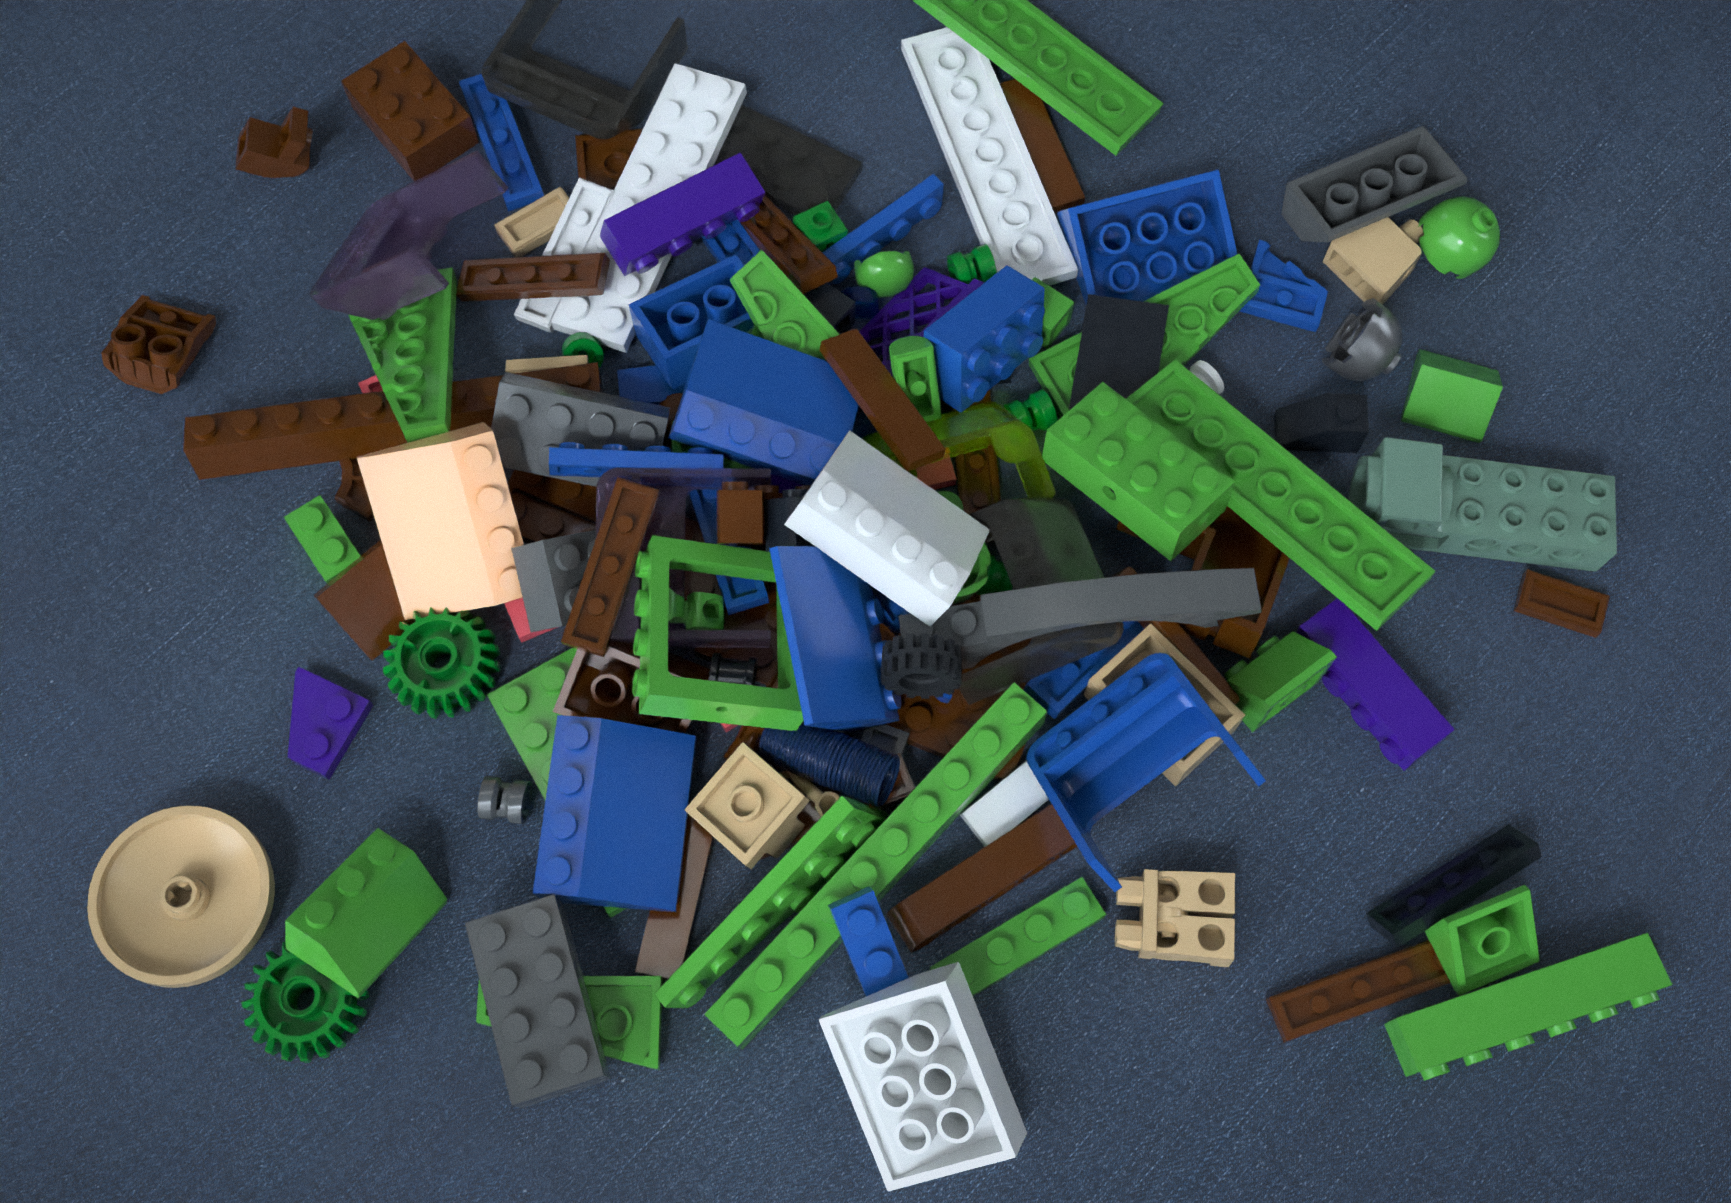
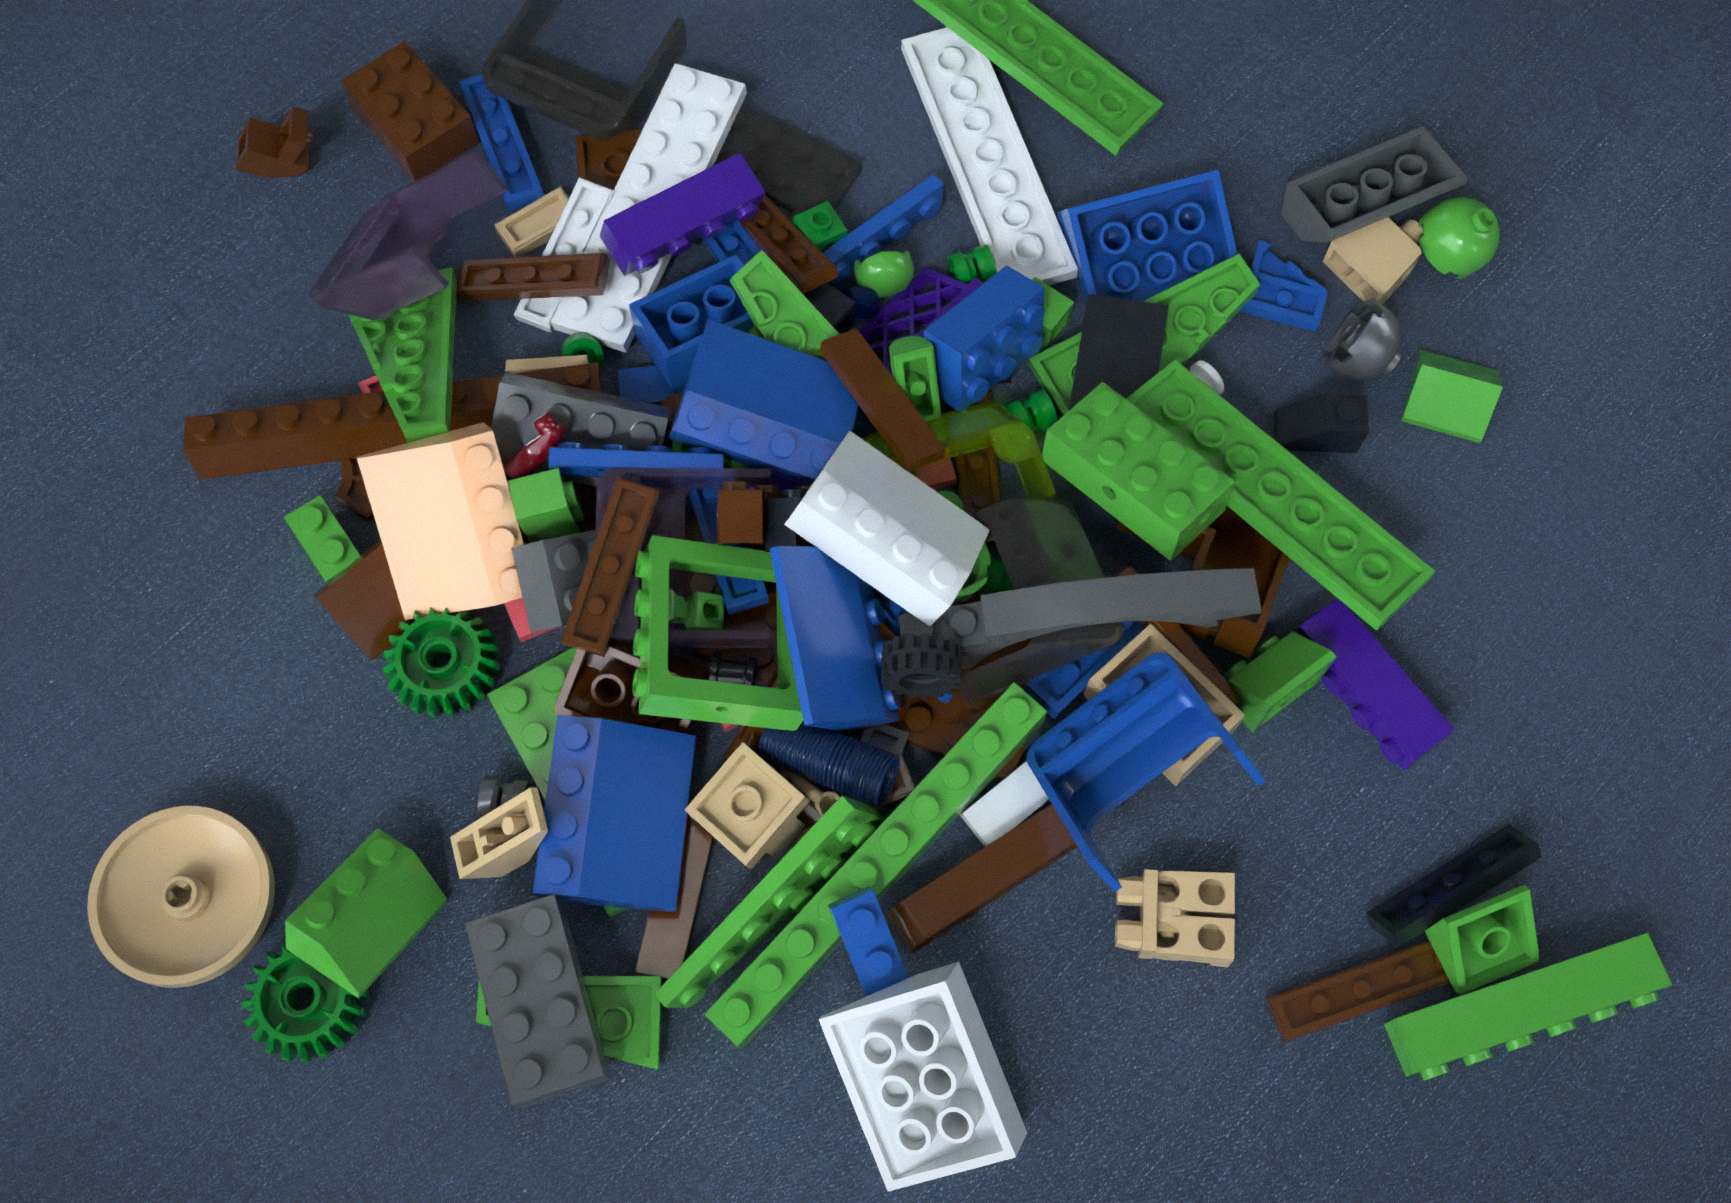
(155, 344): reddish brown slope -> none
(323, 722): dark purple wing -> none
(501, 838): none -> tan slope
(537, 450): none -> dark red arm
(546, 505): none -> bright green brick
(1027, 936): bright green plate -> none
(1043, 146): reddish brown tile -> none
(1487, 506): sand green brick -> none
(1561, 603): reddish brown tile -> none

